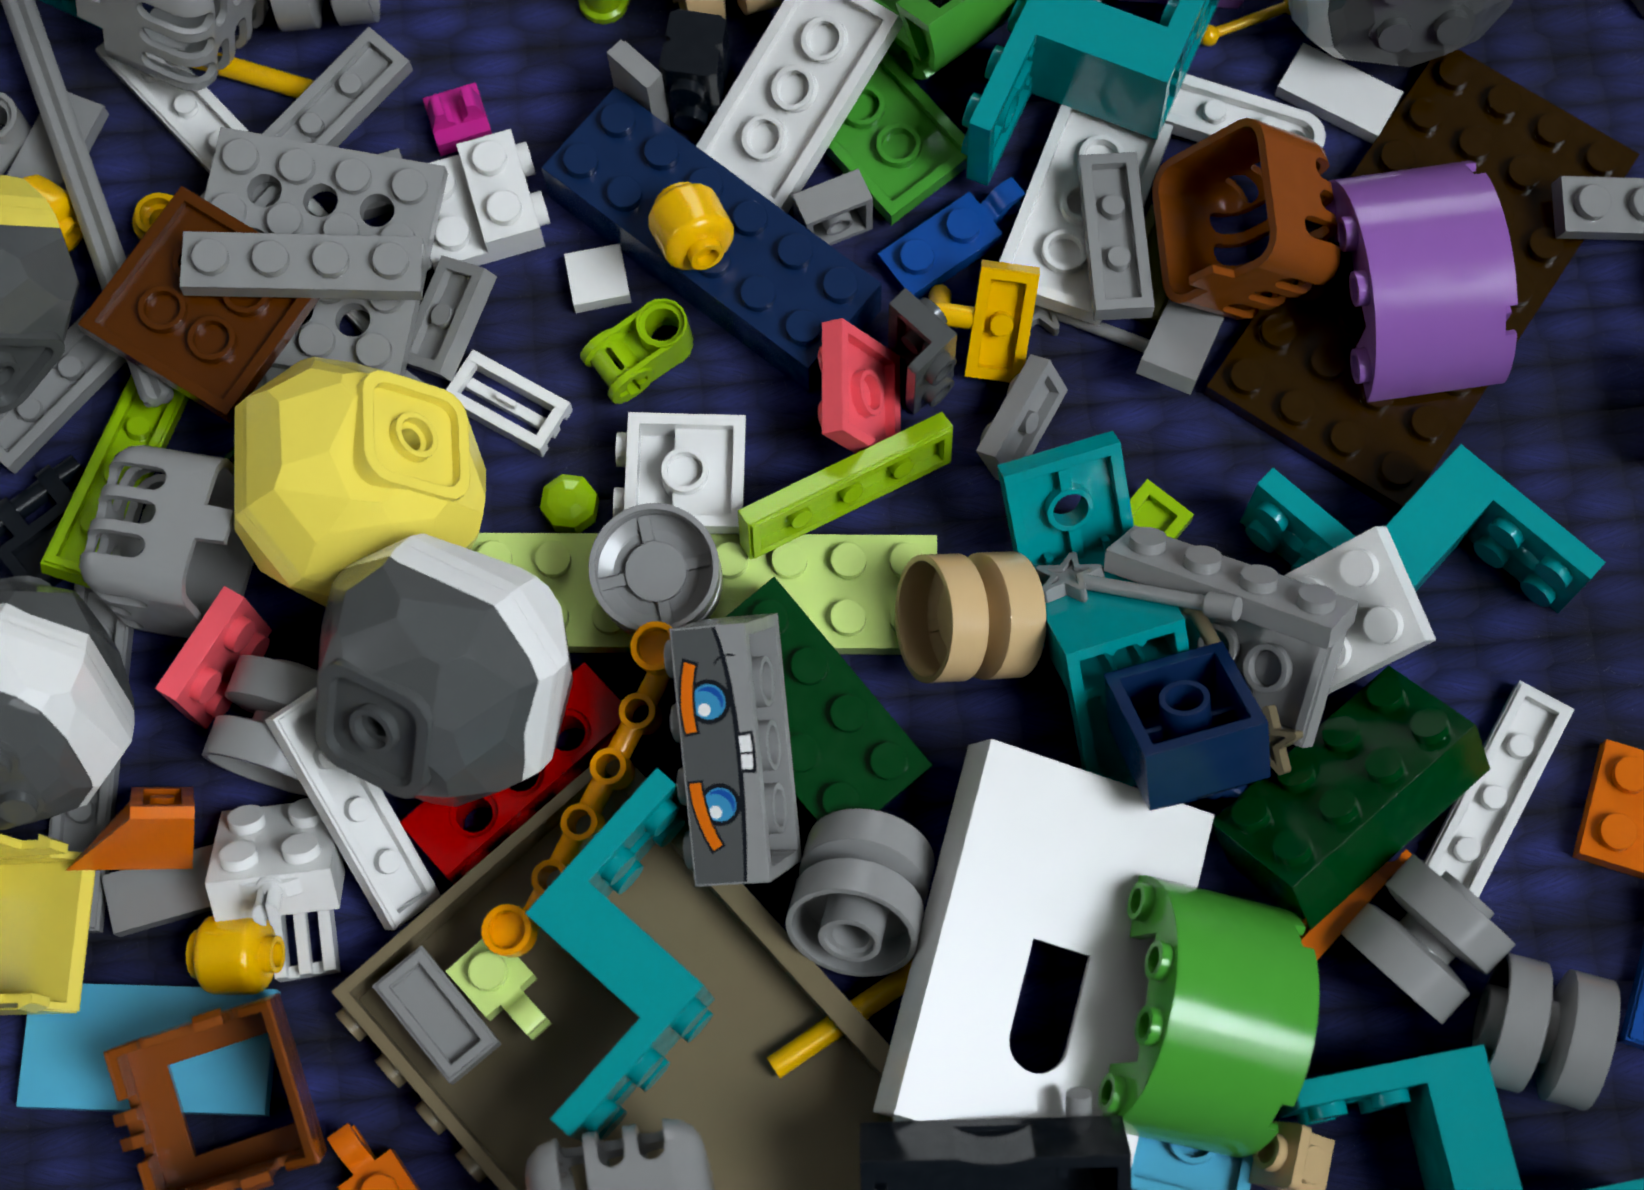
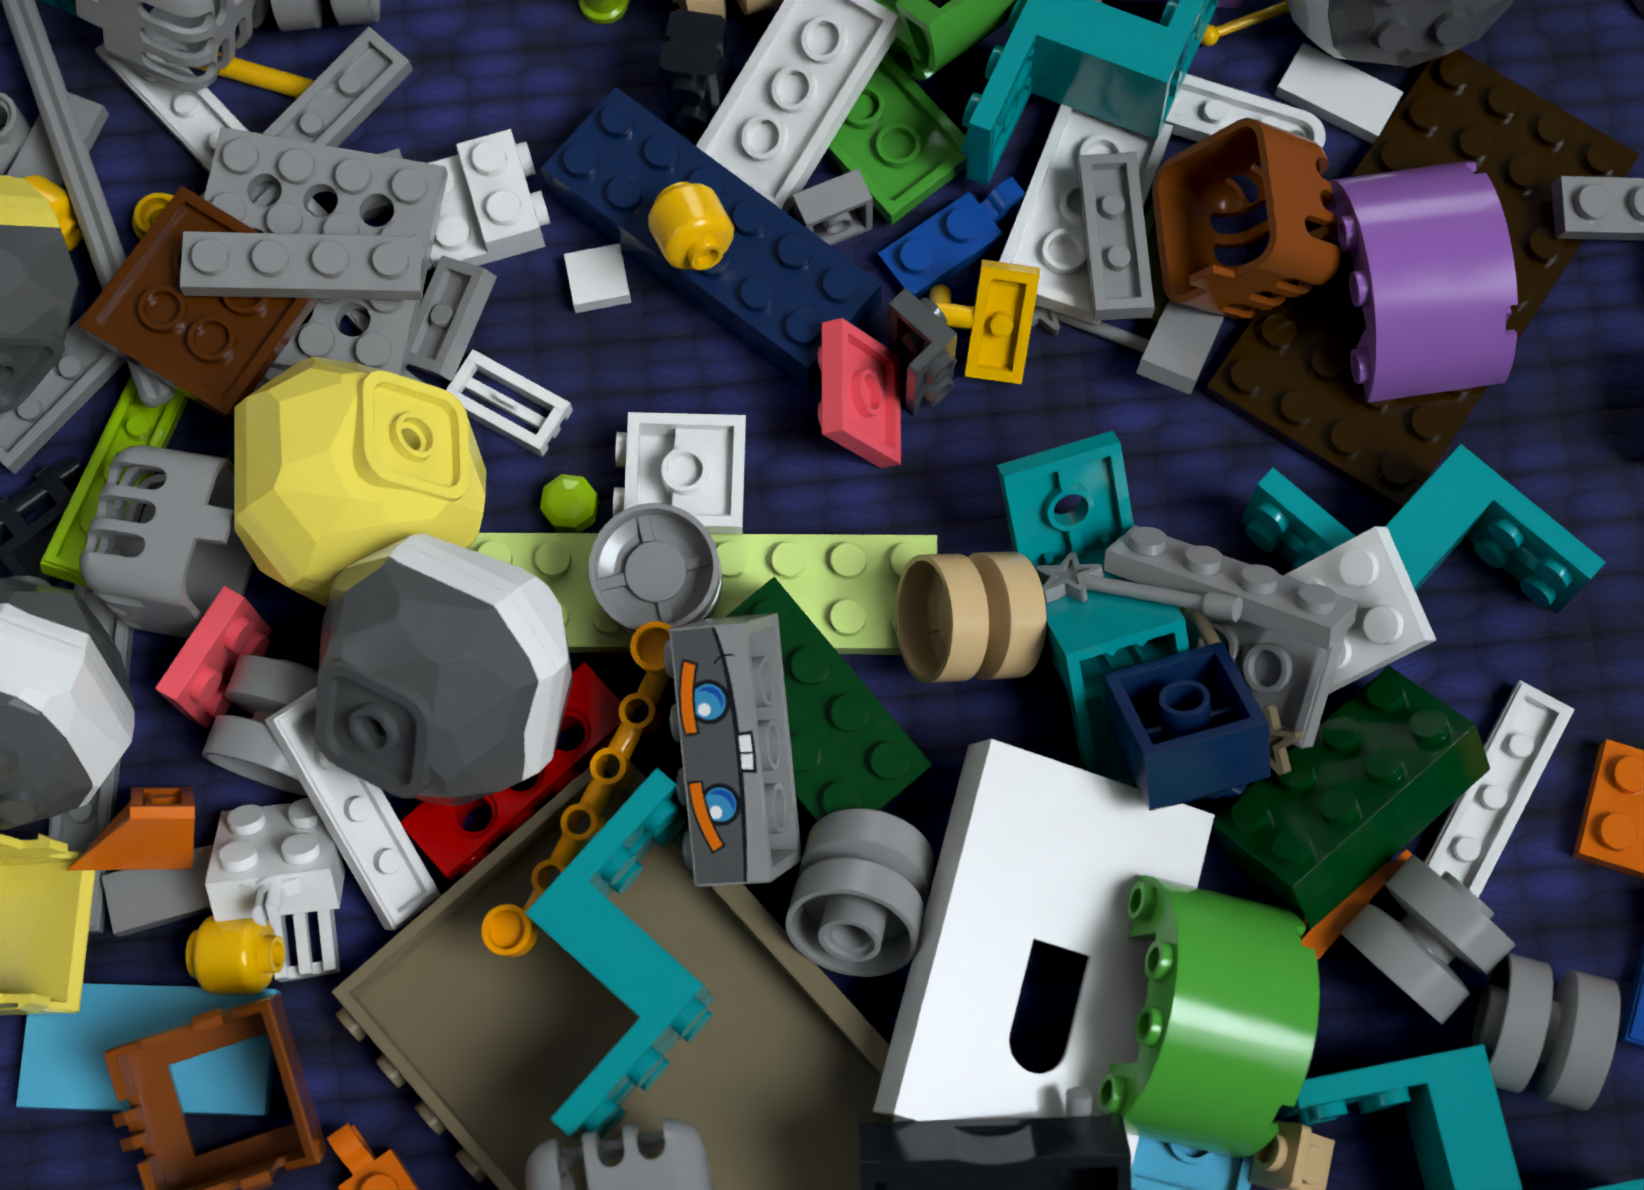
(437, 1015): light grey tile -> none
(456, 117): dark pink tile -> none
(499, 984): yellowish green plate -> none
(636, 352): lime piece -> none
(638, 79): light grey tile -> none
(825, 1032): yellow bar -> none
(845, 486): lime tile -> none
(1024, 415): light grey plate -> none
(1159, 510): lime plate -> none

